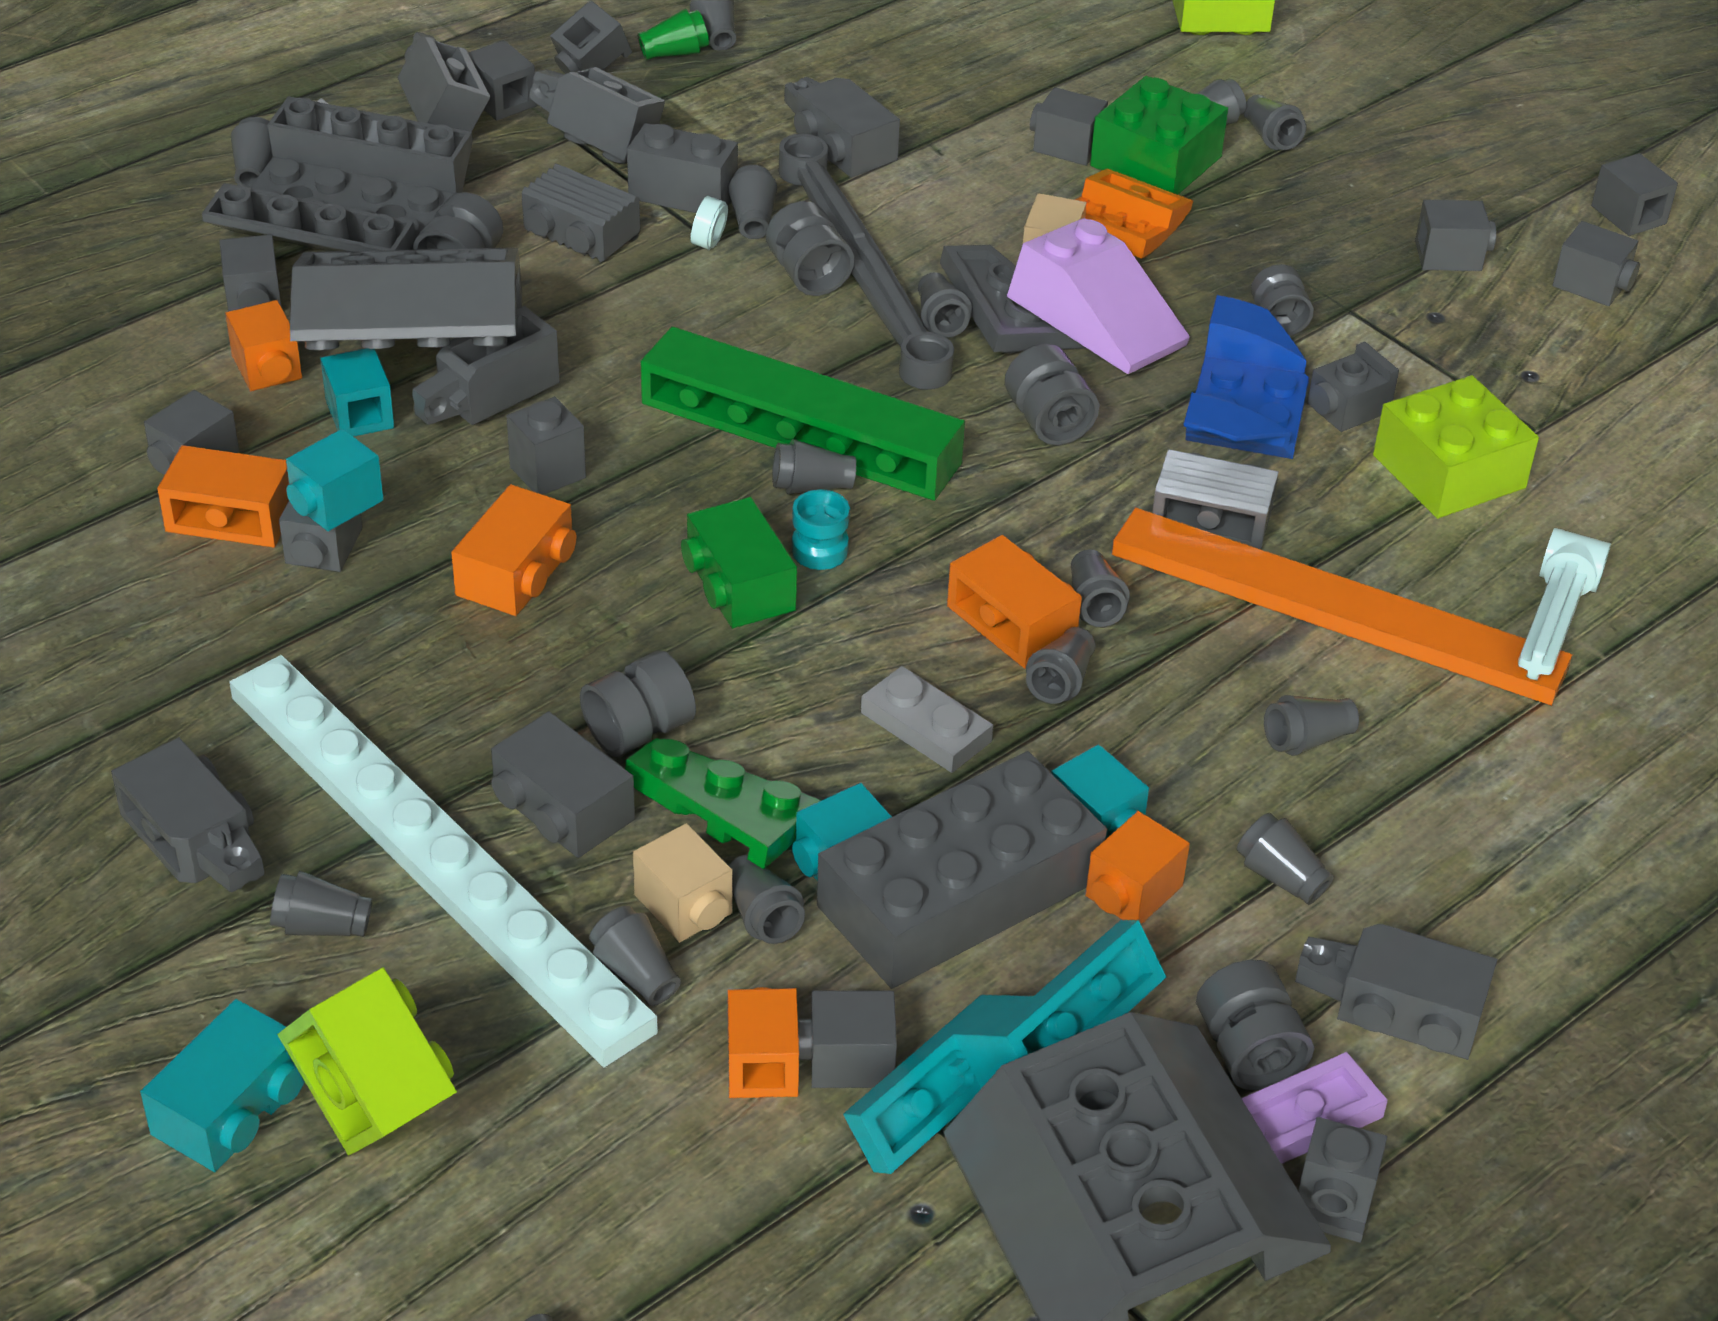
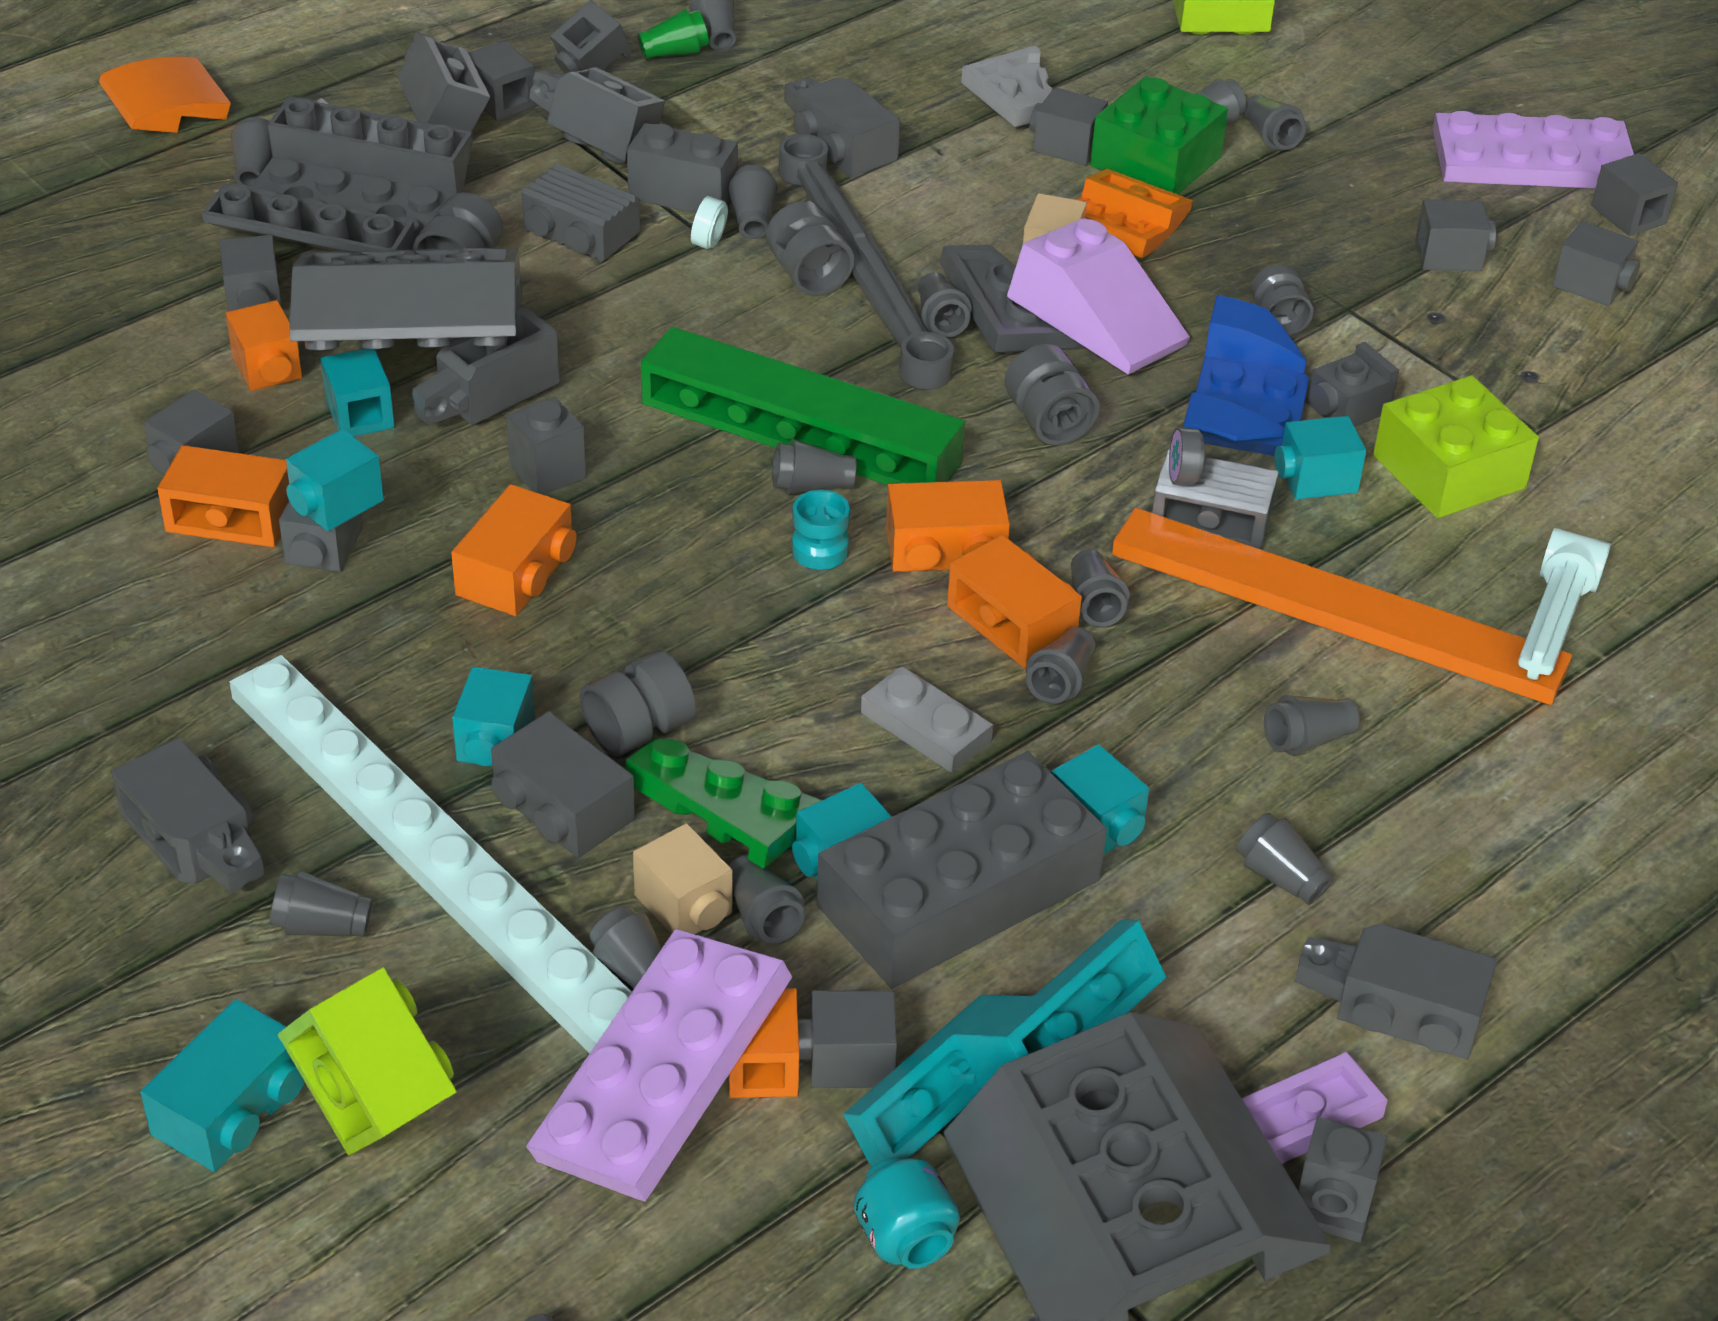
(161, 90): none -> orange slope
(490, 711): none -> teal brick
(659, 1064): none -> lavender plate
(740, 562): green brick -> none
(906, 1212): none -> teal head
(942, 521): none -> orange brick
(1009, 83): none -> light grey wing
(1137, 869): orange brick -> none
(1186, 456): none -> dark grey tile
(1254, 1024): dark grey wheel -> none
(1320, 457): none -> teal brick
(1527, 149): none -> lavender plate

